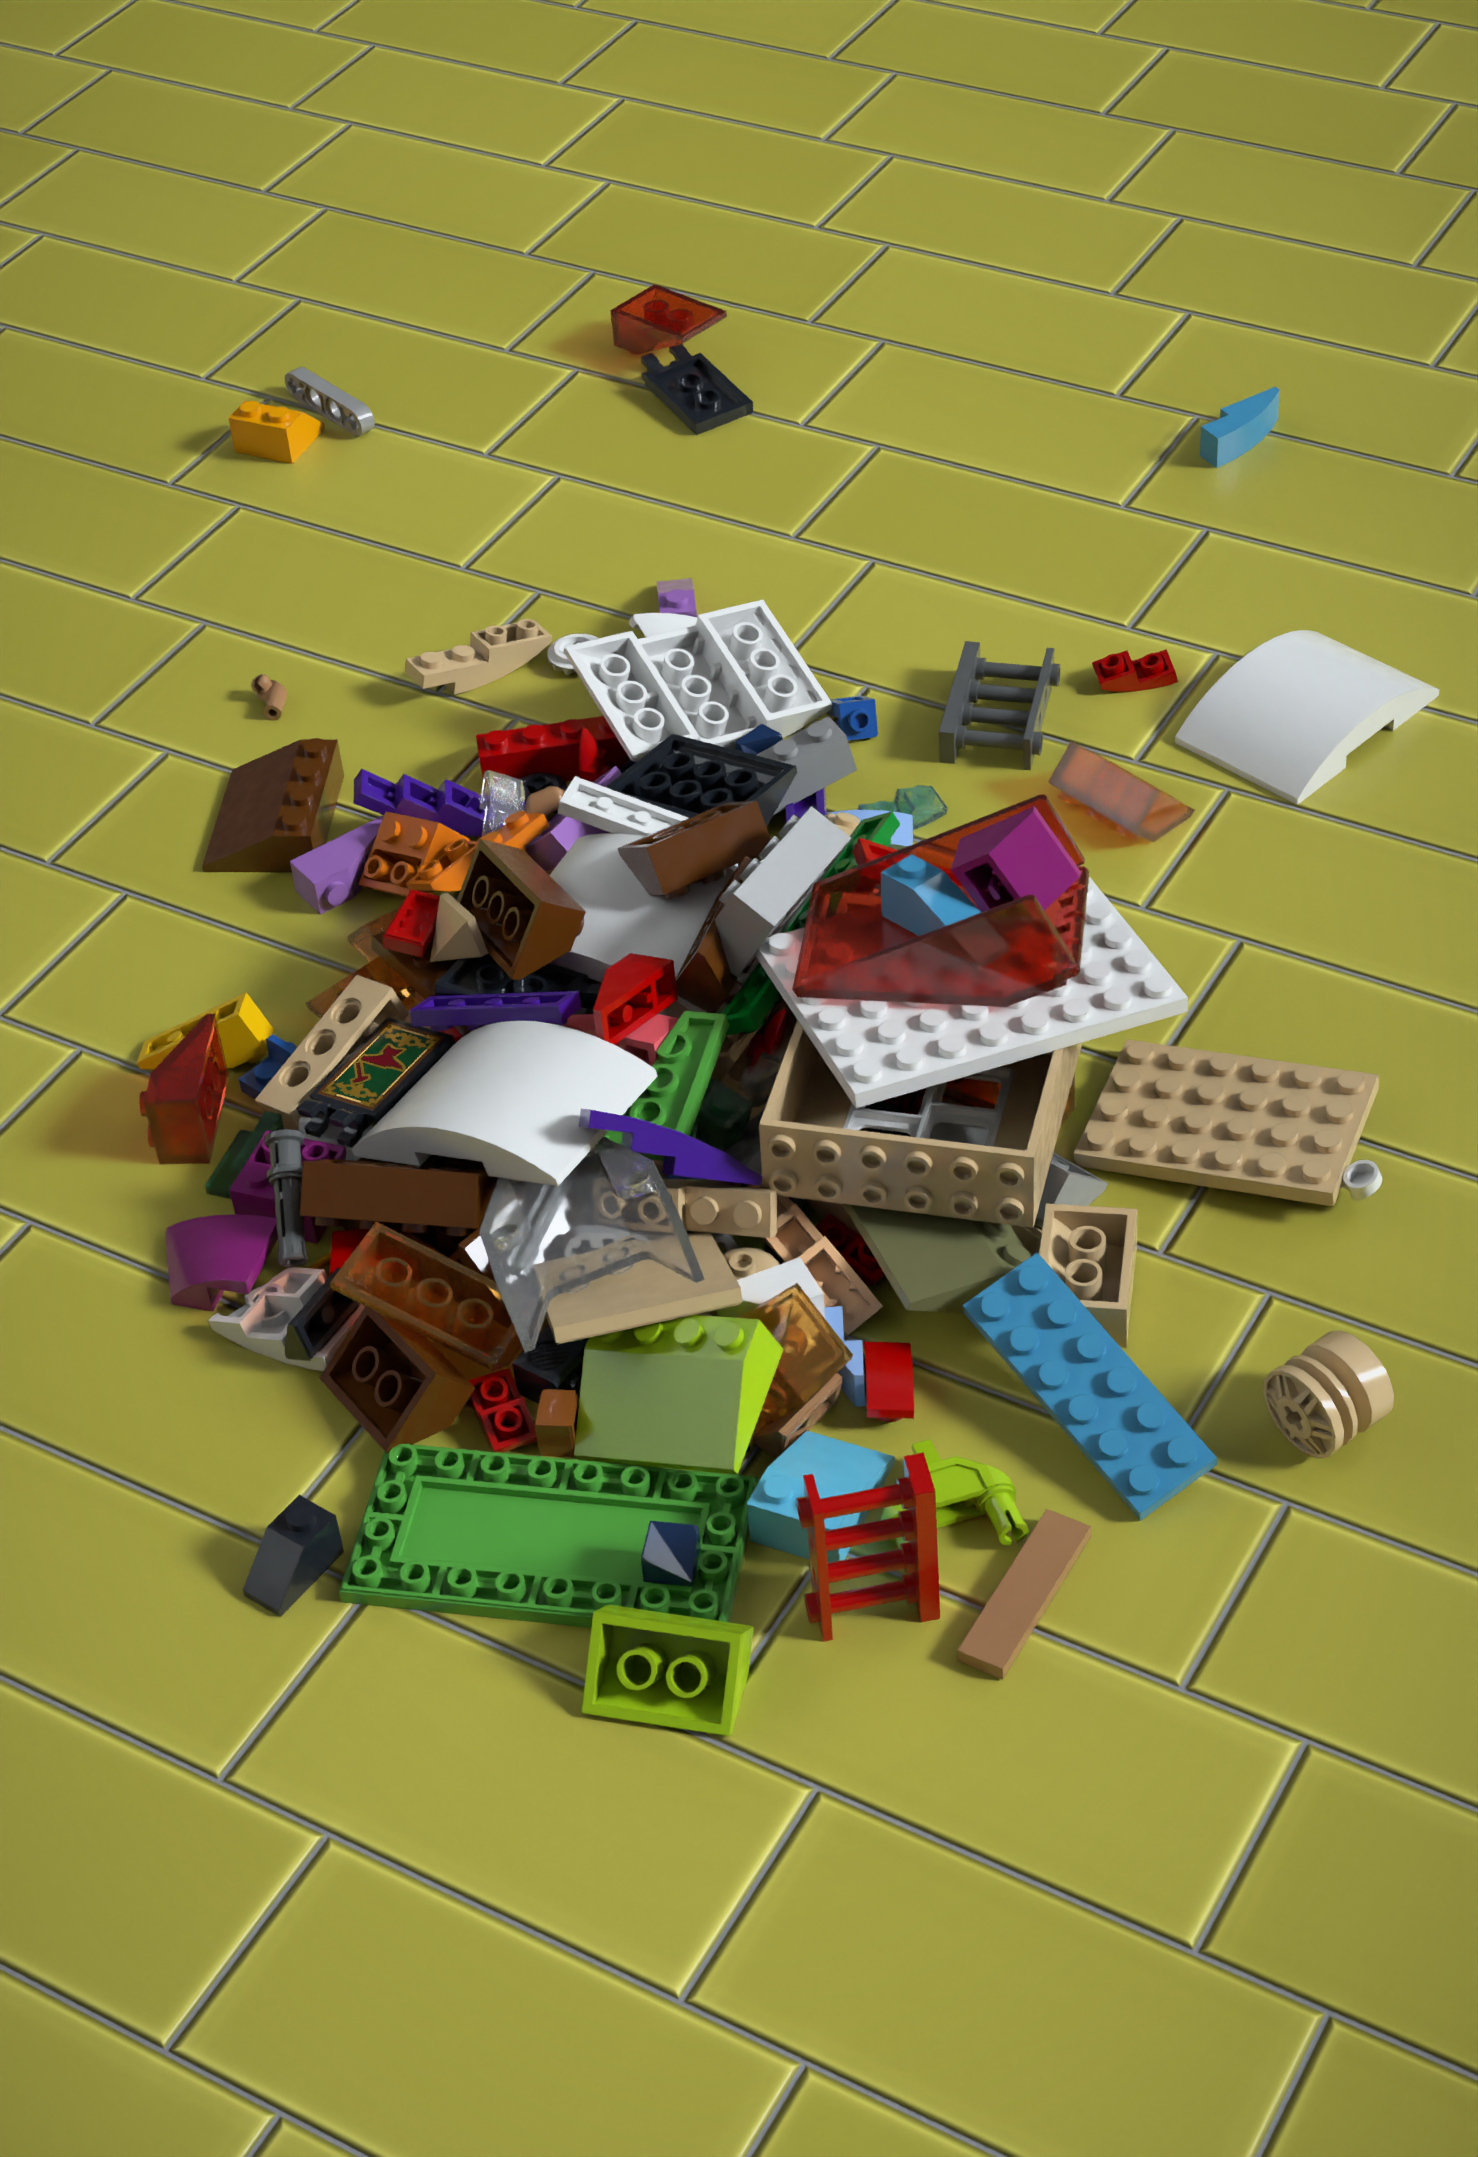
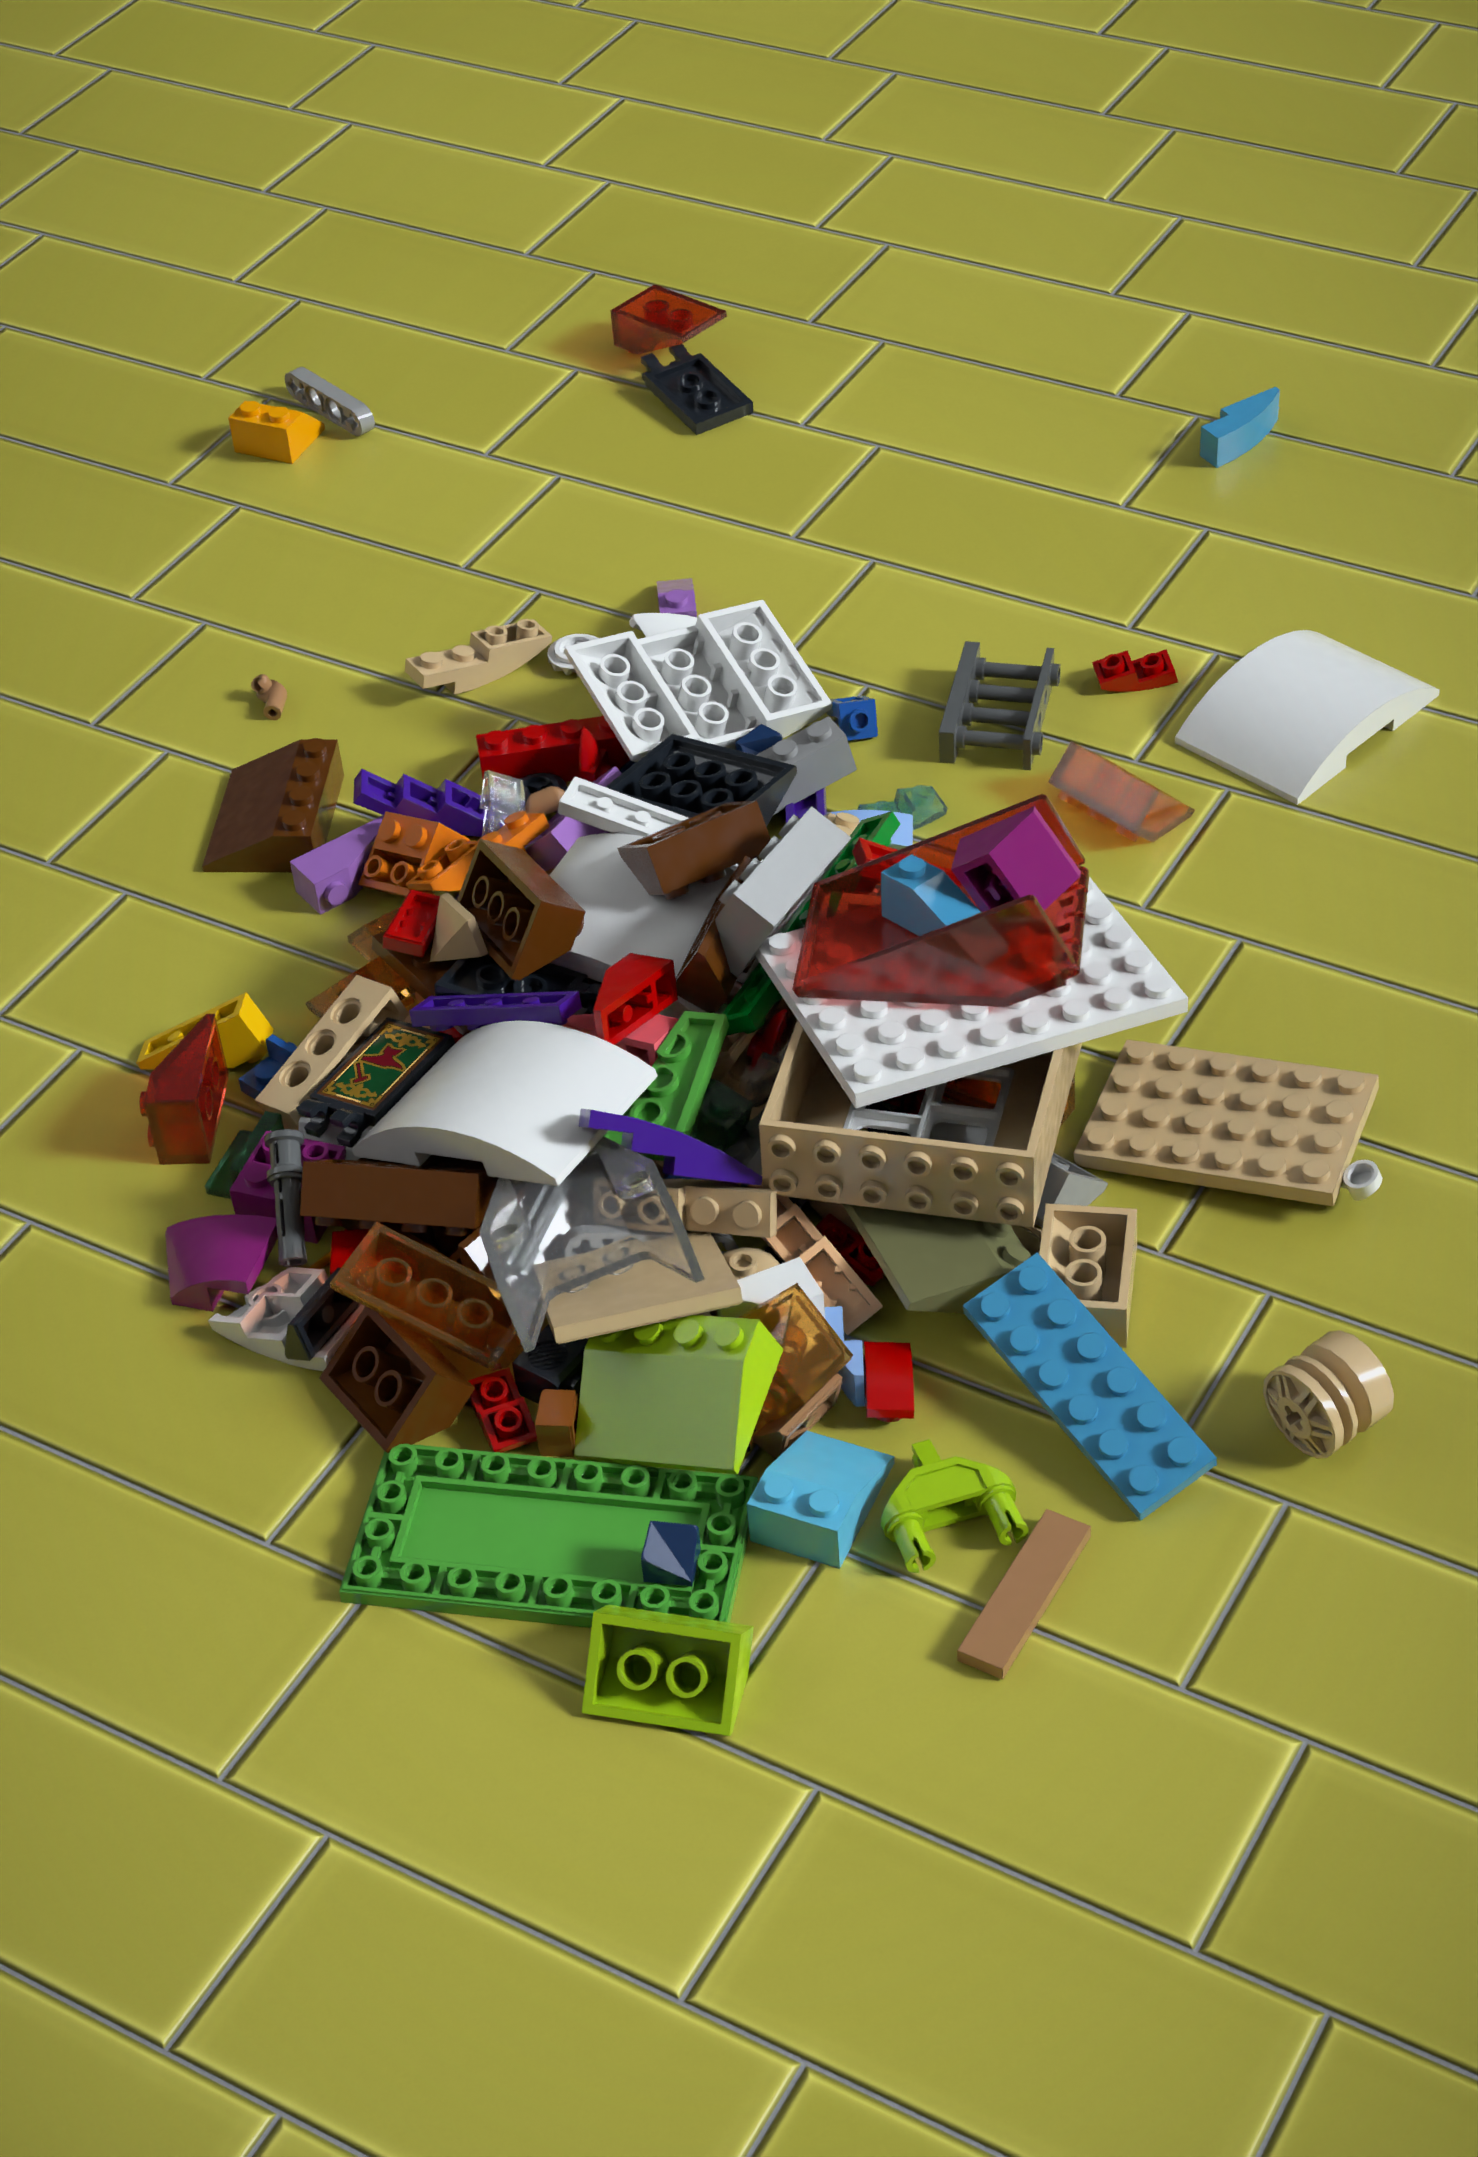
(293, 1555): black slope -> none
(916, 1556): red fence -> none

